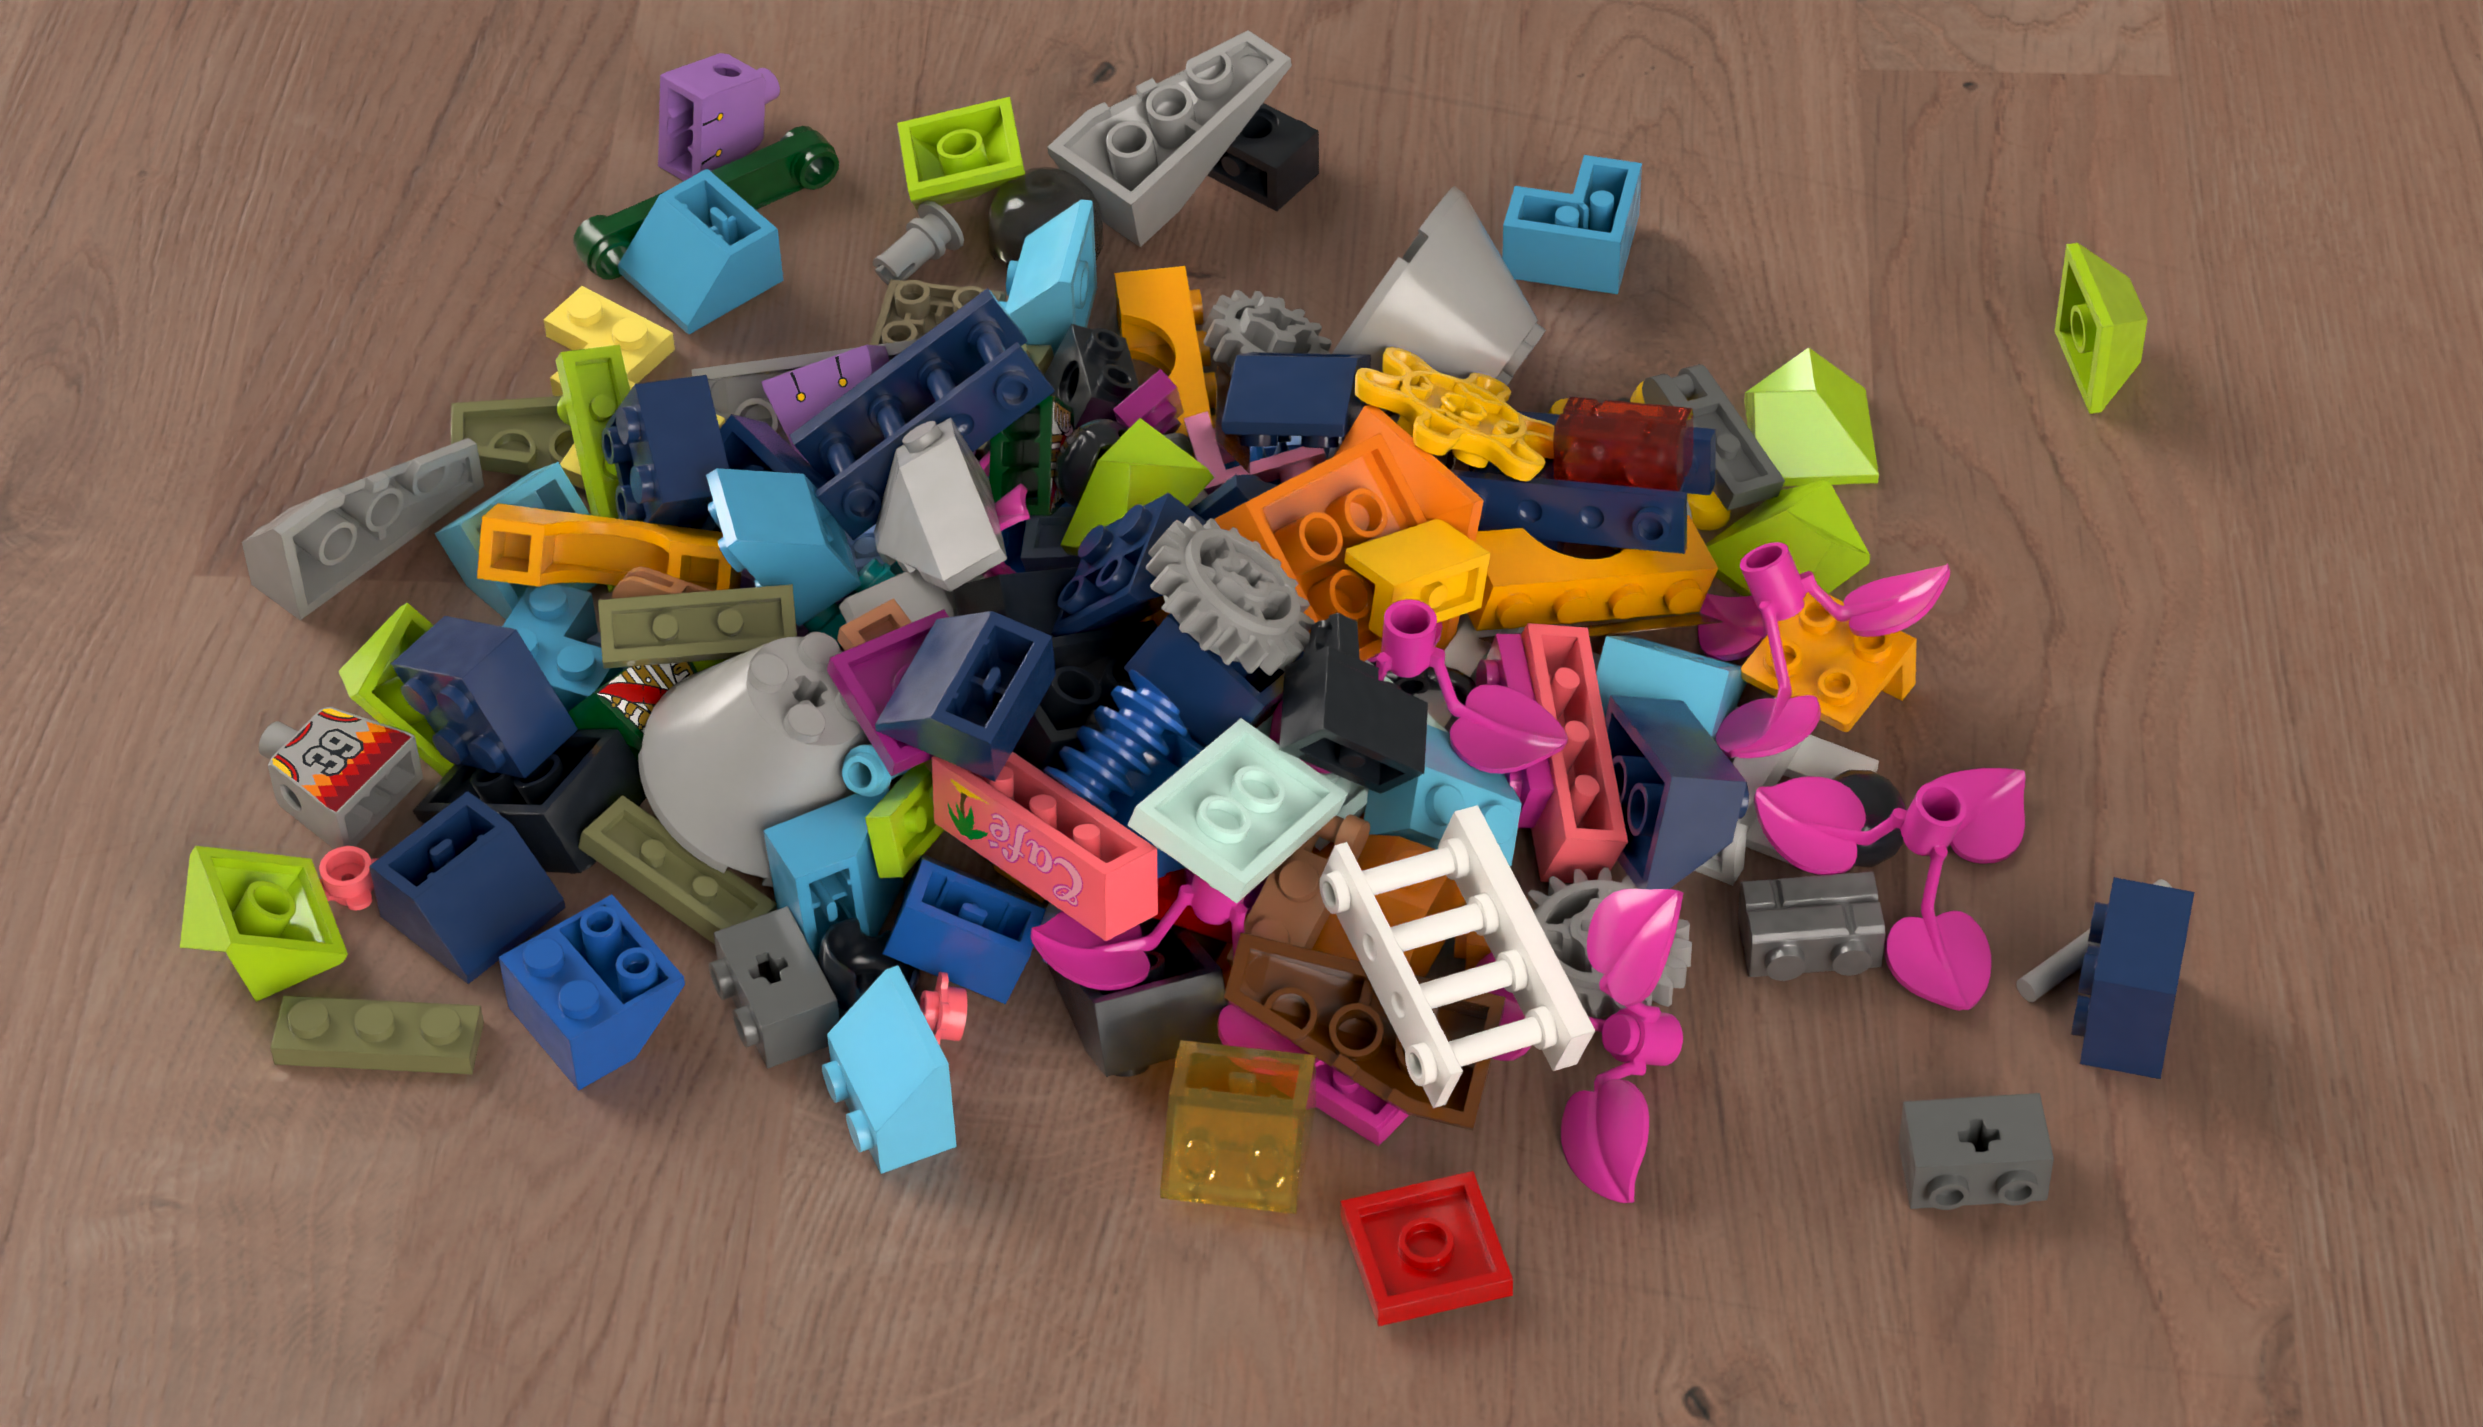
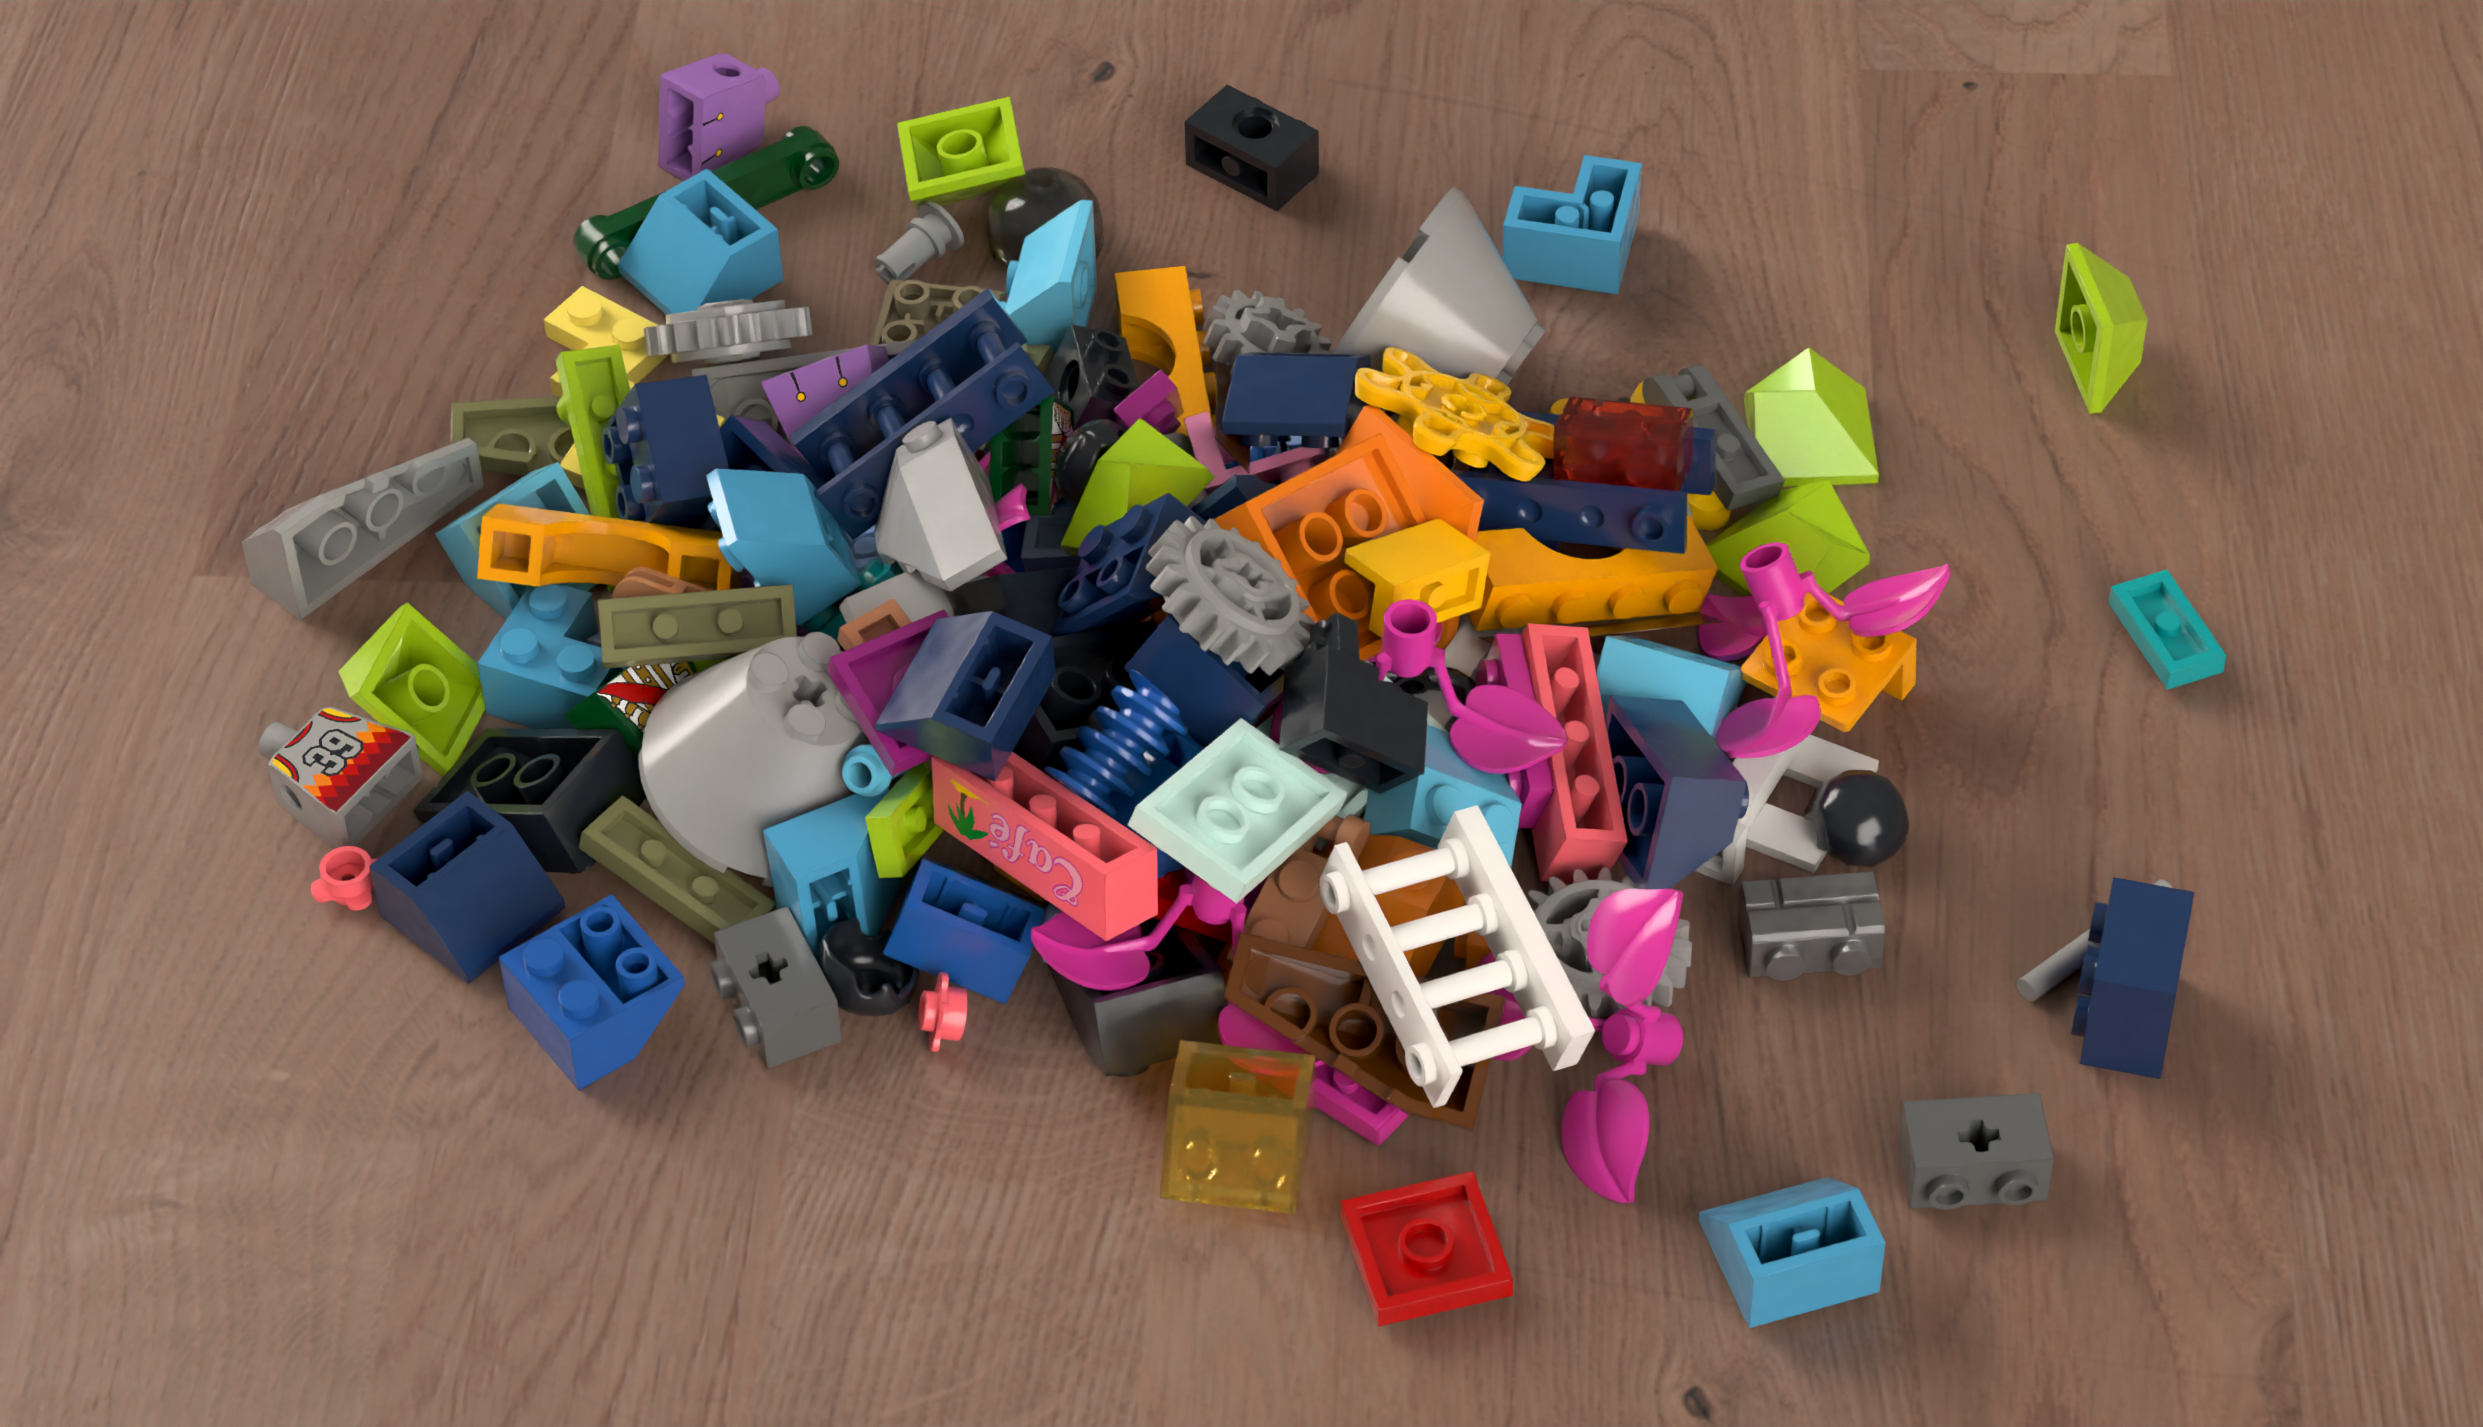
(264, 916): lime slope -> none
(377, 1035): olive plate -> none
(483, 697): dark blue brick -> none
(728, 331): none -> light grey gear
(891, 1076): medium azure slope -> none
(1164, 140): light grey wedge -> none
(1796, 1249): none -> dark azure slope
(1972, 810): dark pink plant -> none
(2167, 629): none -> teal plate

